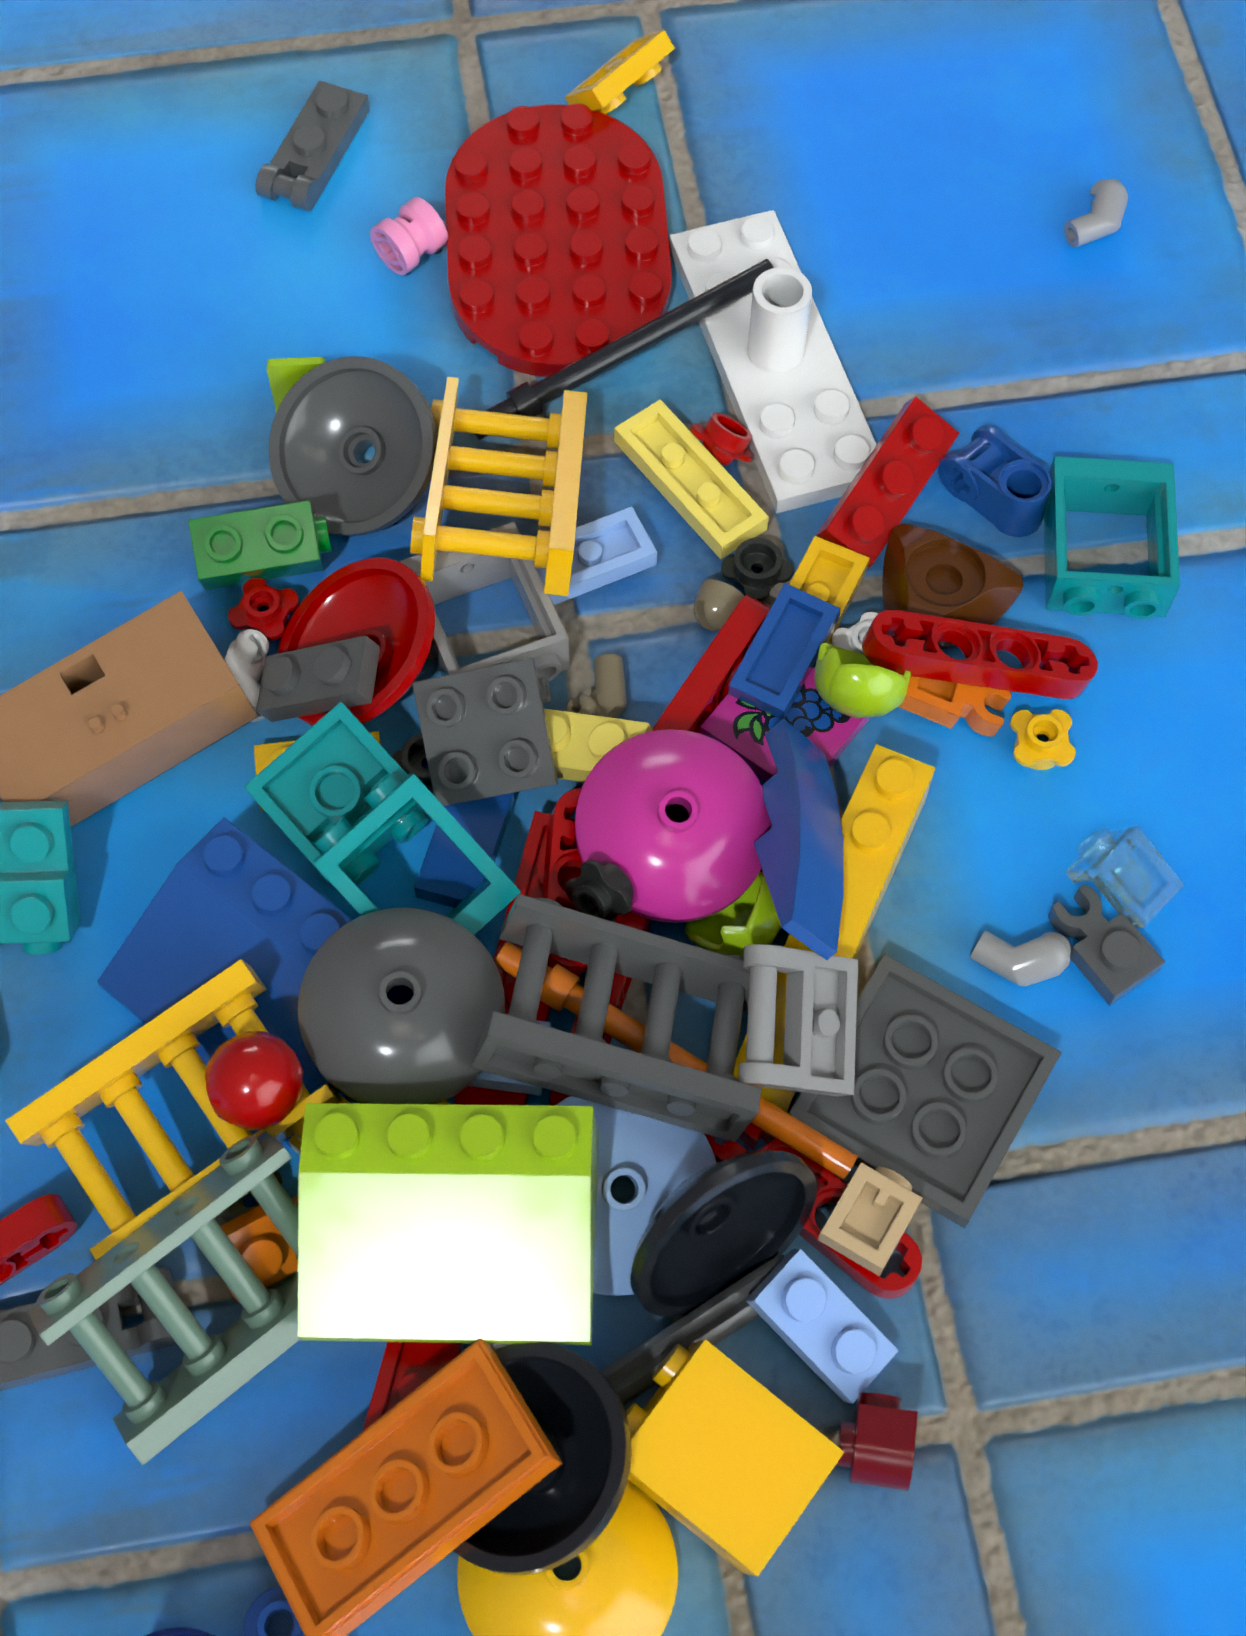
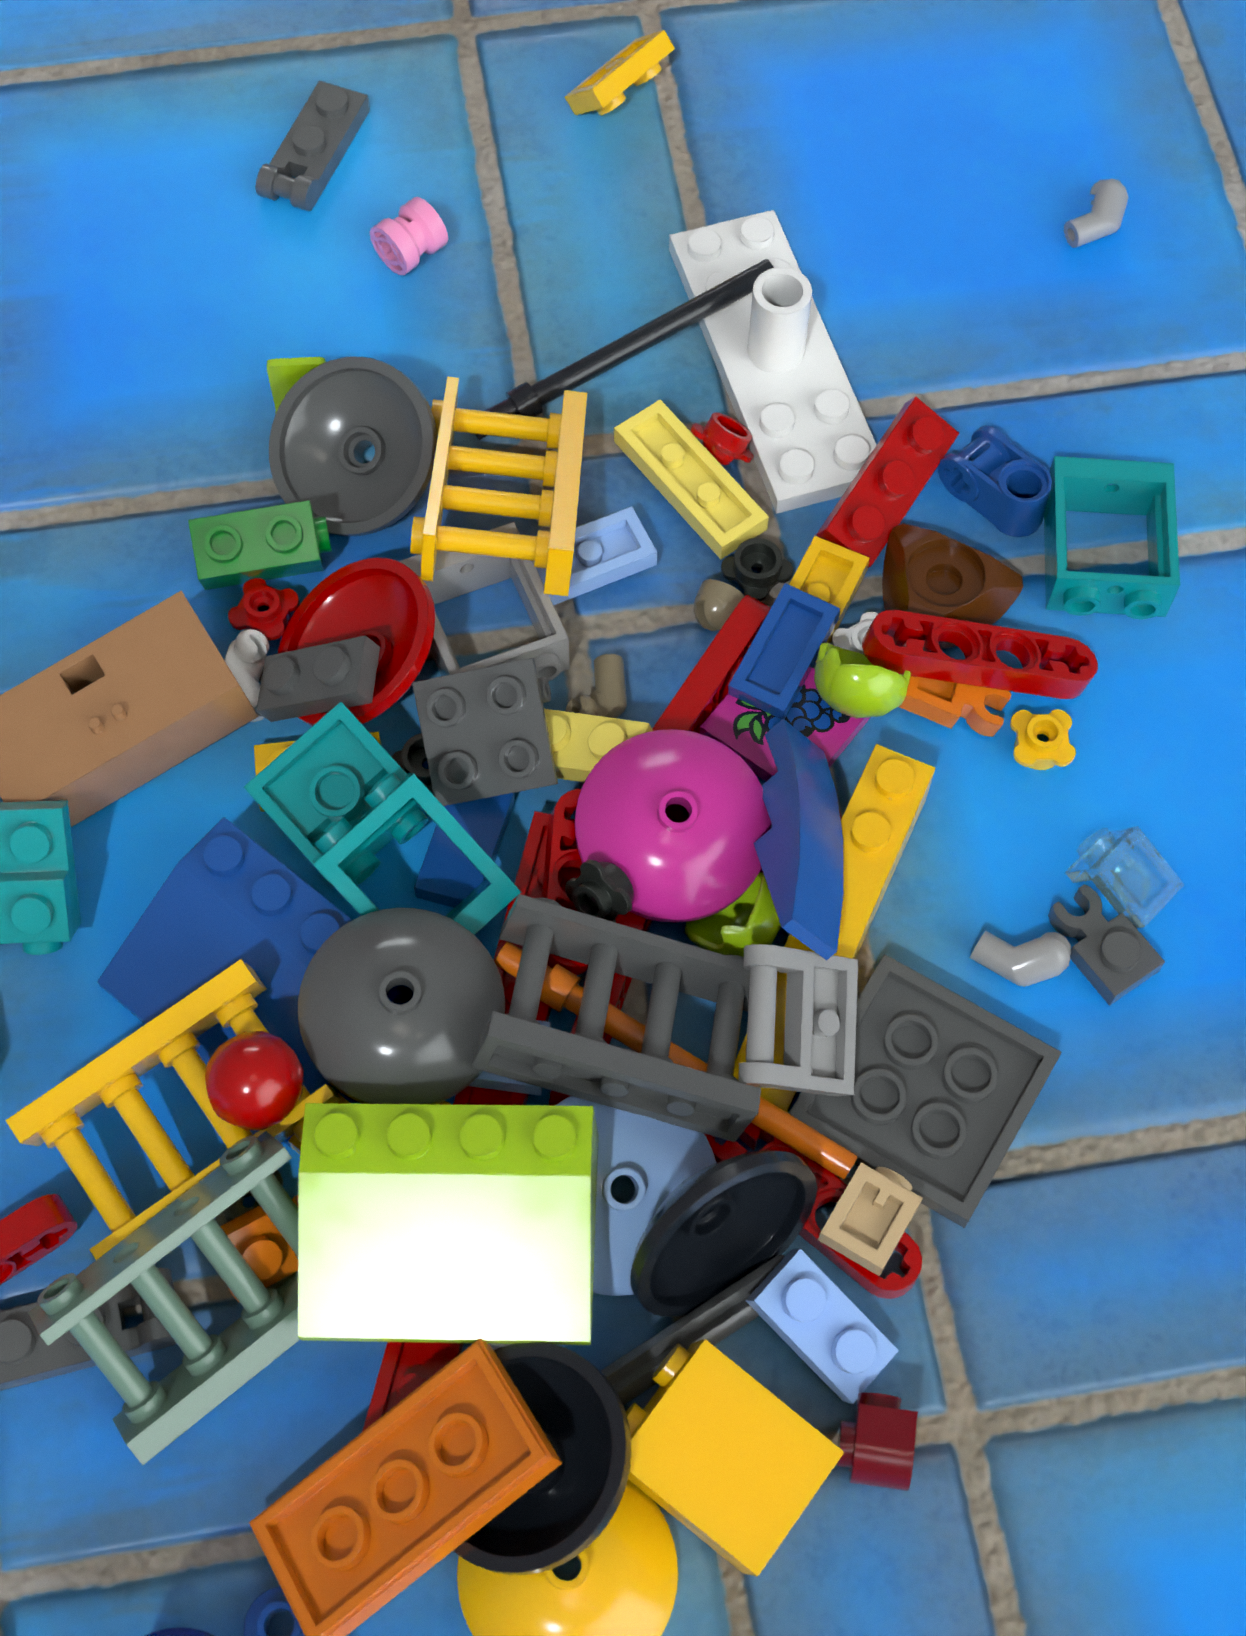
(555, 235): red plate -> none

